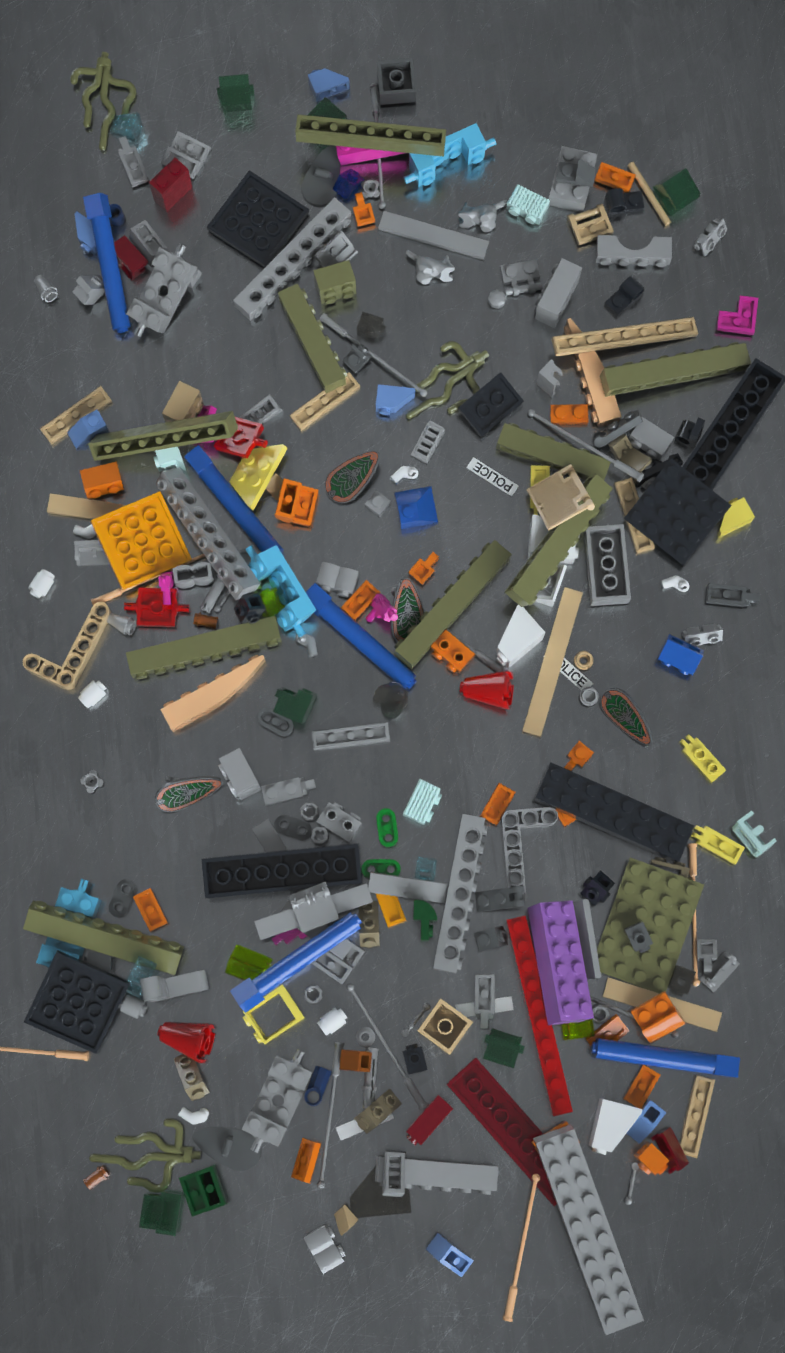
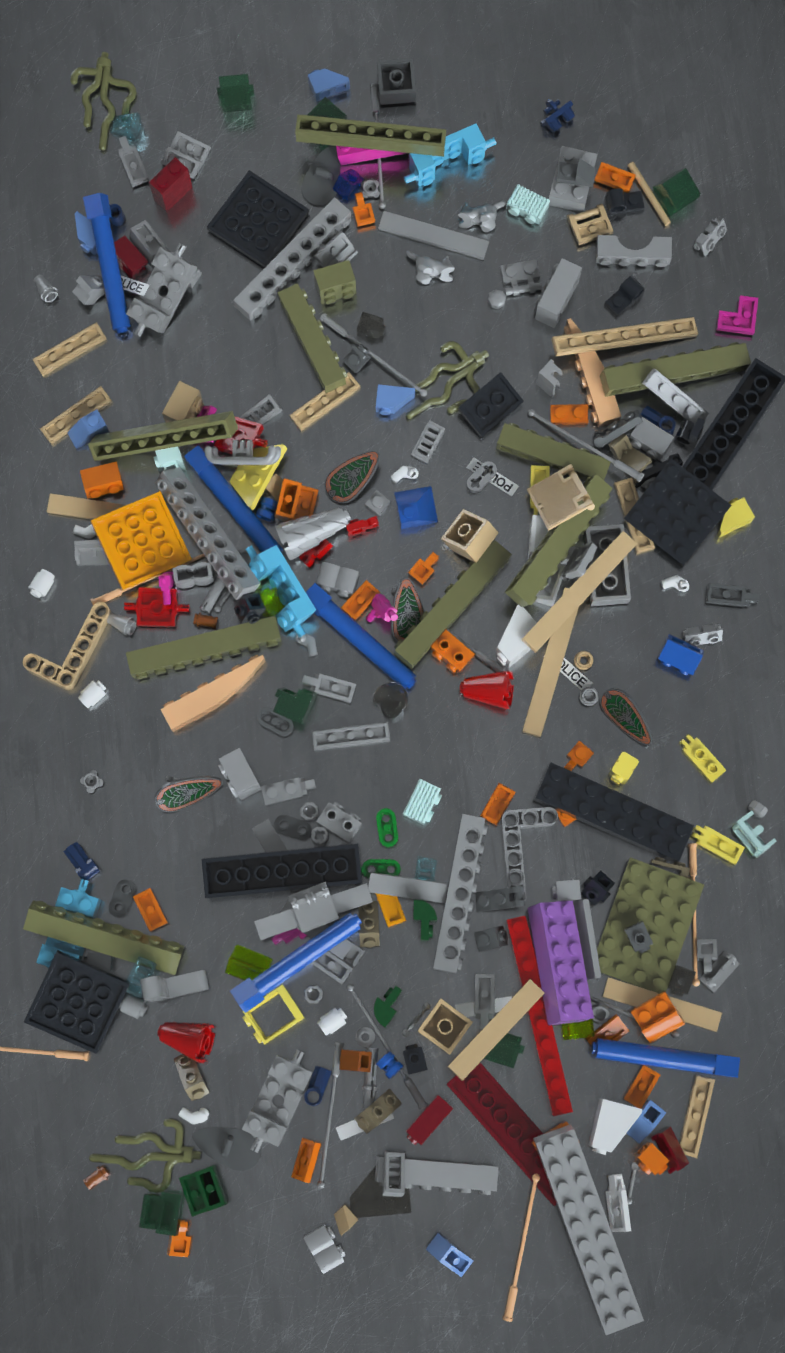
(69, 349): none -> tan tile
(84, 866): none -> dark blue piece
(134, 286): none -> white sticker
(179, 1244): none -> orange plate
(243, 455): none -> light grey piece
(267, 509): none -> blue wheel
(309, 531): none -> light grey cone
(317, 551): none -> red plate
(330, 687): none -> light grey hinge
(356, 526): none -> red plate
(383, 1009): none -> dark green brick
(389, 1065): none -> blue wheel
(469, 535): none -> tan brick
(484, 480): none -> light grey beam
(496, 1030): none -> tan tile
(552, 121): none -> dark blue hips
(566, 890): none -> light grey brick
(578, 562): none -> light grey plate
(579, 592): none -> tan tile
(617, 1204): none -> white hinge
(623, 768): none -> light yellow brick
(658, 419): none -> dark blue piece
(674, 396): none -> light grey tile
(758, 809): none -> light grey tile

